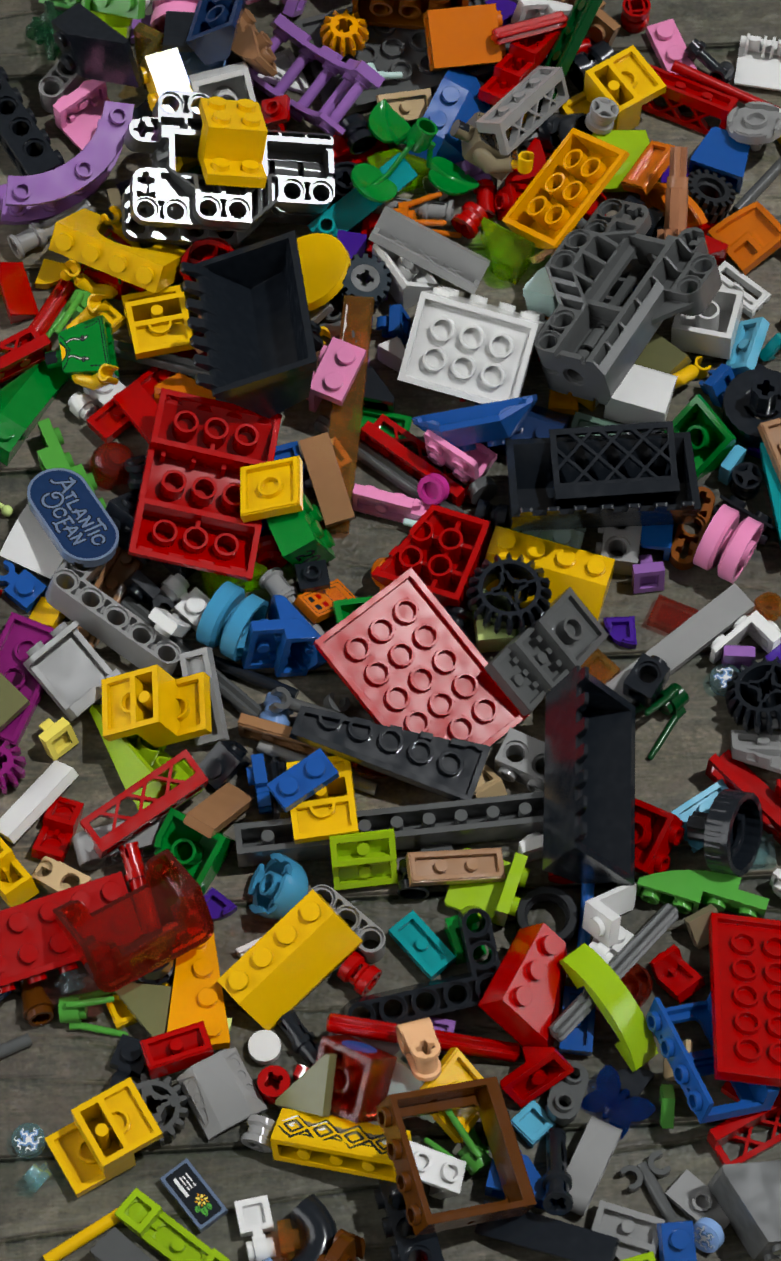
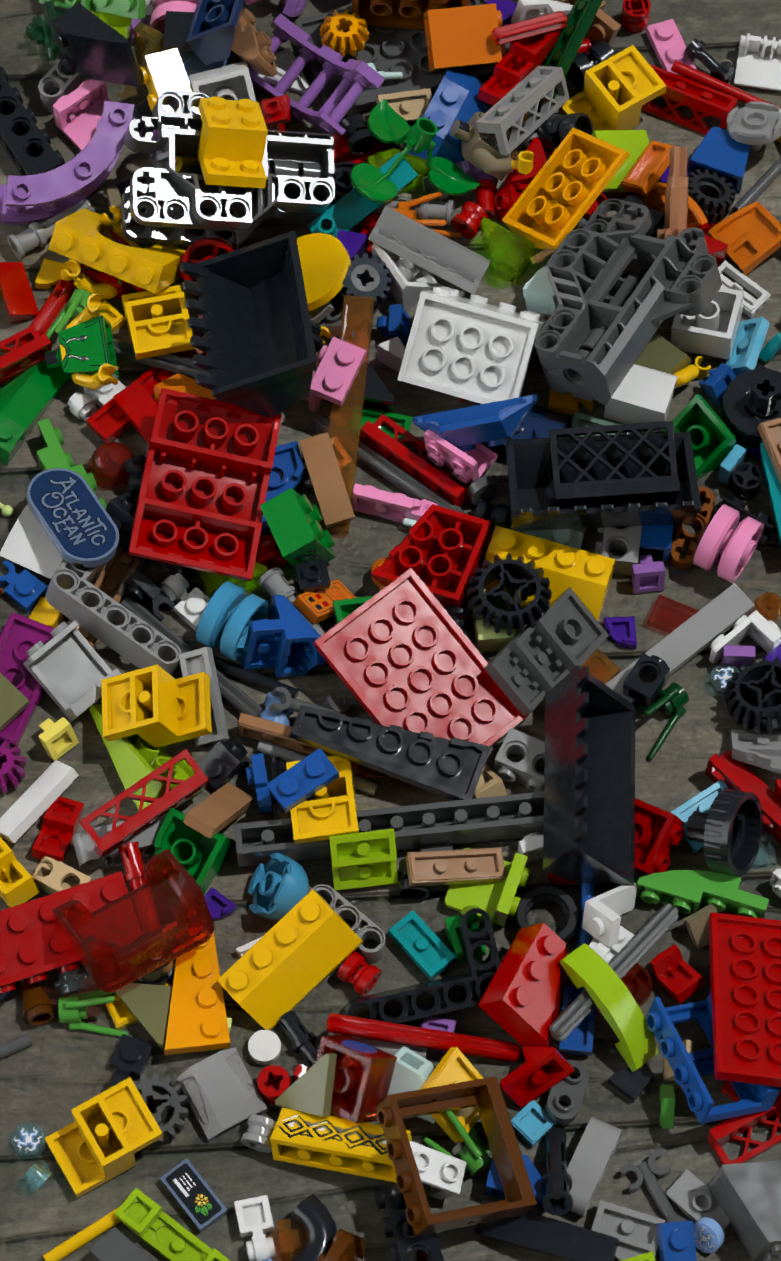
(168, 623): white plate -> none
(176, 1049): red slope -> none
(271, 489): yellow tile -> none
(420, 1048): light nougat piece -> none
(433, 489): dark pink tile -> none
(601, 115): light grey wheel -> none
(613, 1105): clear blue piece -> none

